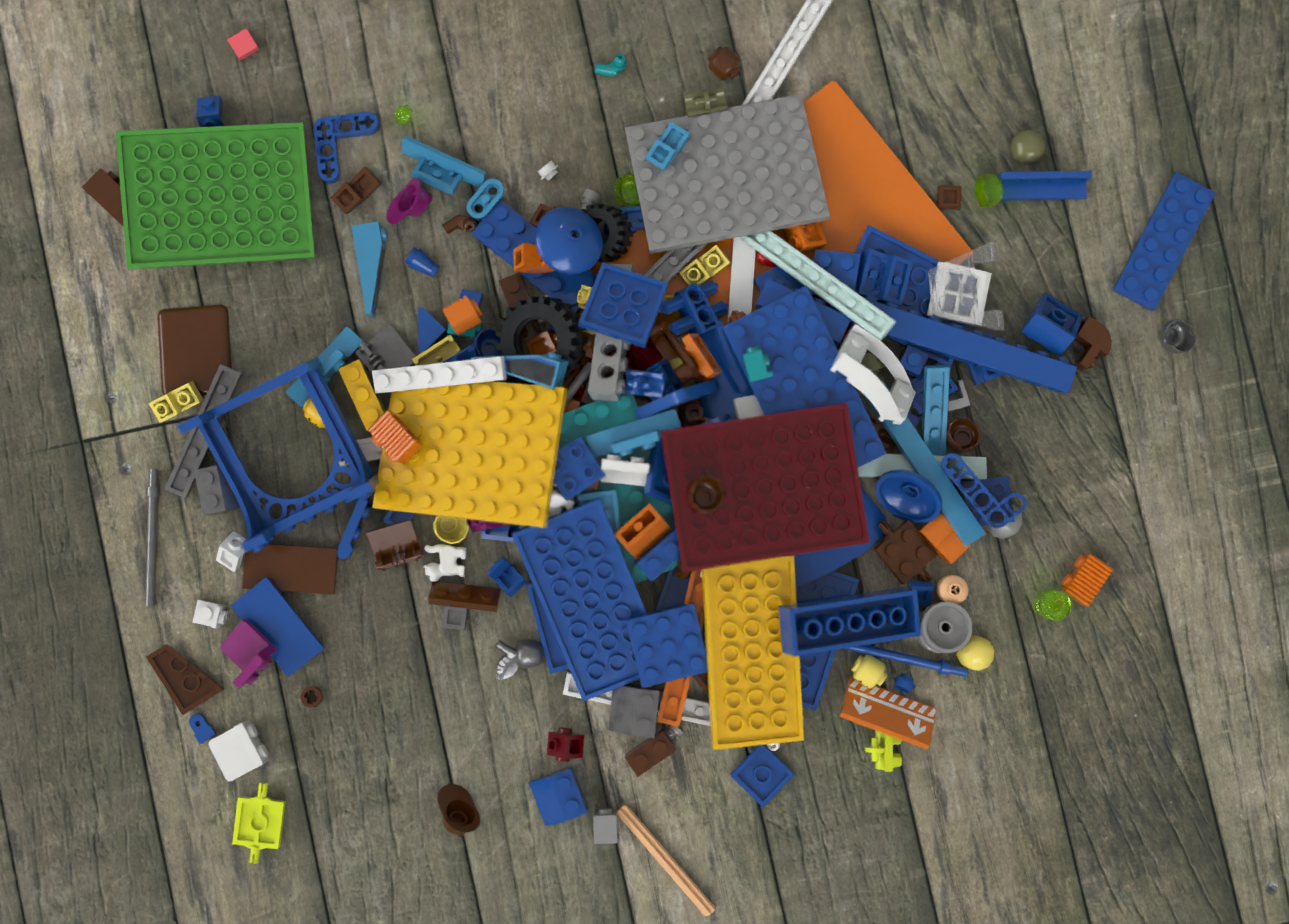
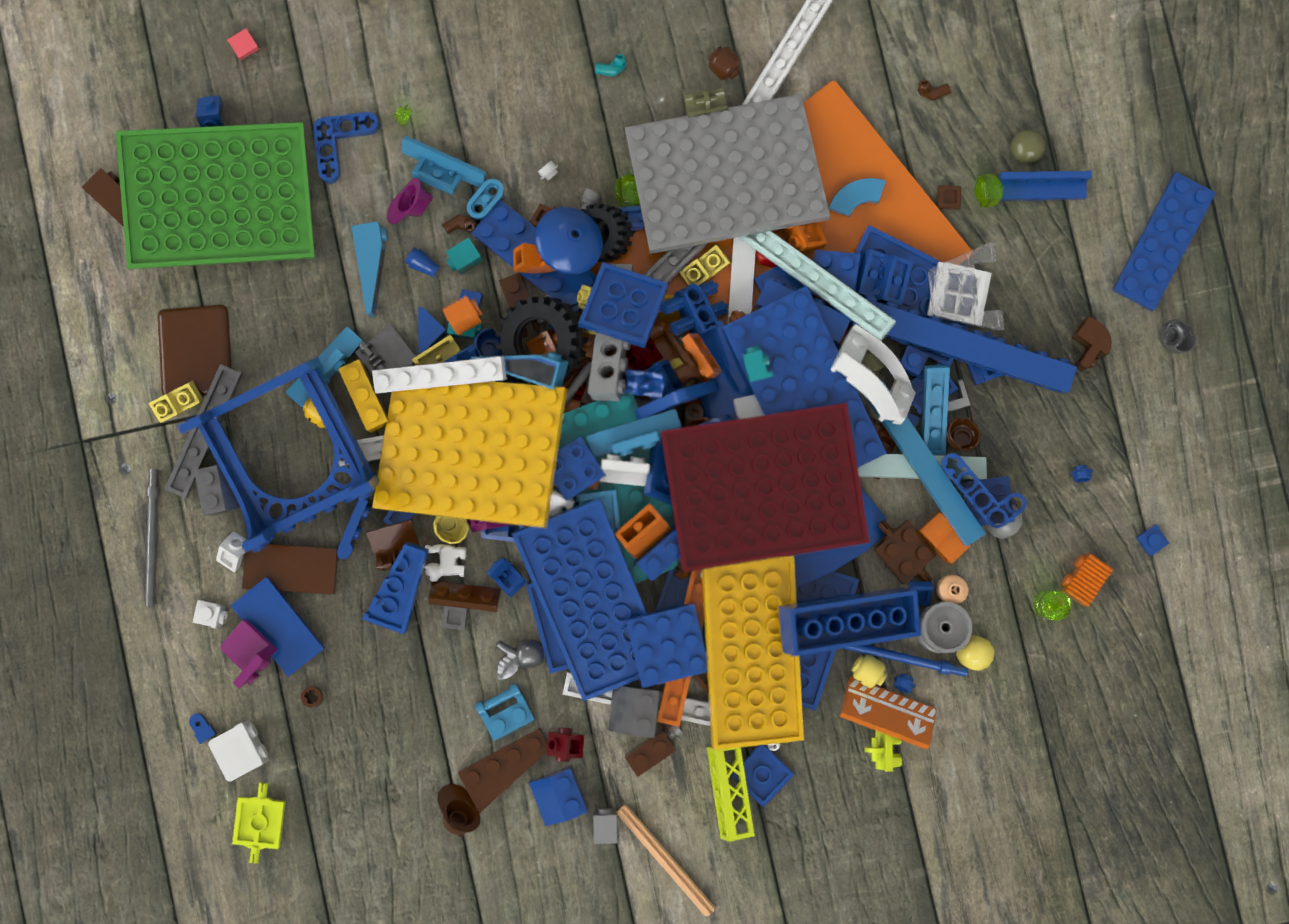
(182, 679): reddish brown wing -> none
(356, 191): reddish brown slope -> none
(395, 438): orange brick -> none
(398, 592): none -> blue wing
(463, 256): none -> teal brick
(497, 771): none -> reddish brown wing
(509, 718): none -> dark azure plate
(668, 146): dark azure slope -> none
(706, 494): reddish brown hair -> none
(722, 795): none -> neon yellow fence
(857, 193): none -> dark azure tile
(908, 496): blue dish -> none
(932, 93): none -> reddish brown arm
(1052, 324): blue slope -> none
(1081, 474): none -> blue plate
(1152, 540): none -> blue plate

